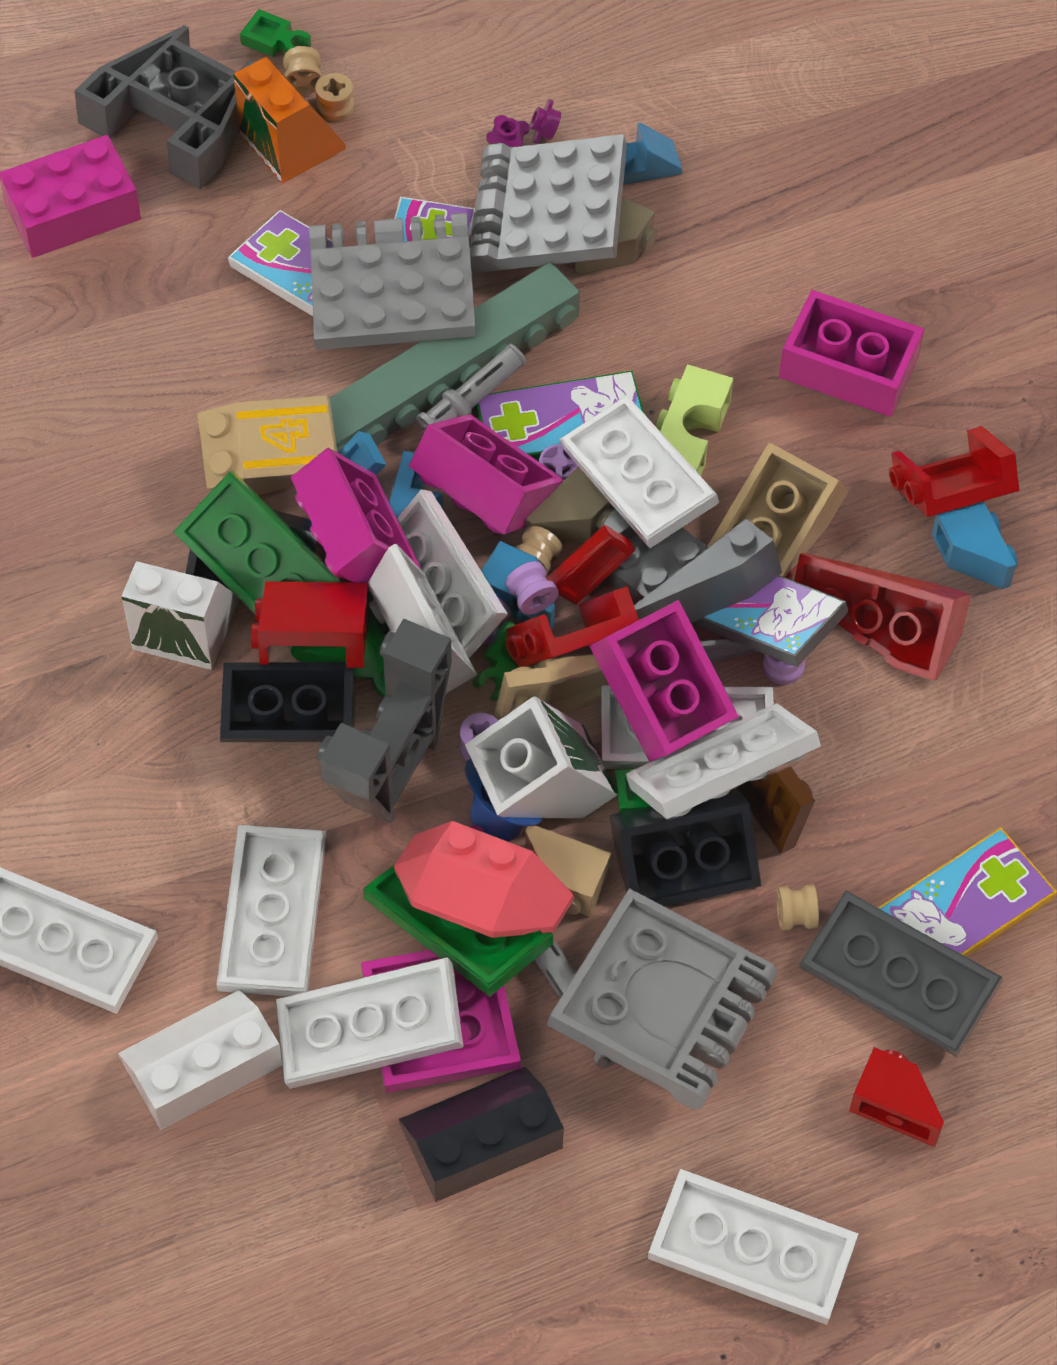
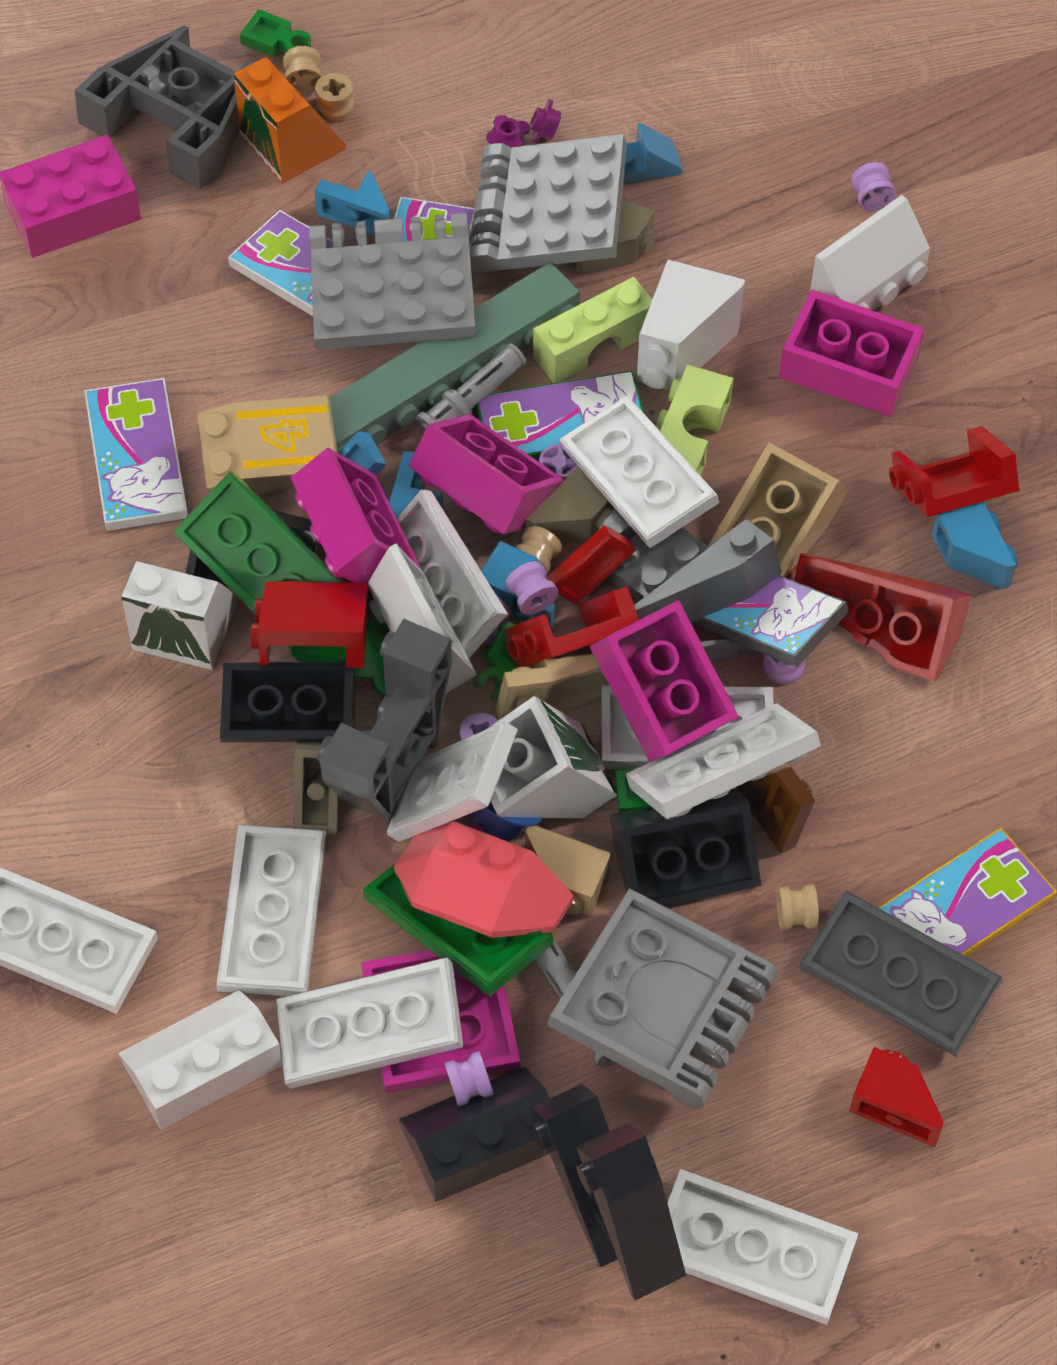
(135, 454): none -> tile
(314, 801): none -> dark tan slope
(350, 206): none -> dark azure slope
(452, 782): none -> white tile
(469, 1078): none -> lavender wheel
(567, 340): none -> yellowish green arch
(611, 1189): none -> black wedge
(687, 322): none -> white slope
(873, 186): none -> lavender wheel
(874, 258): none -> white slope

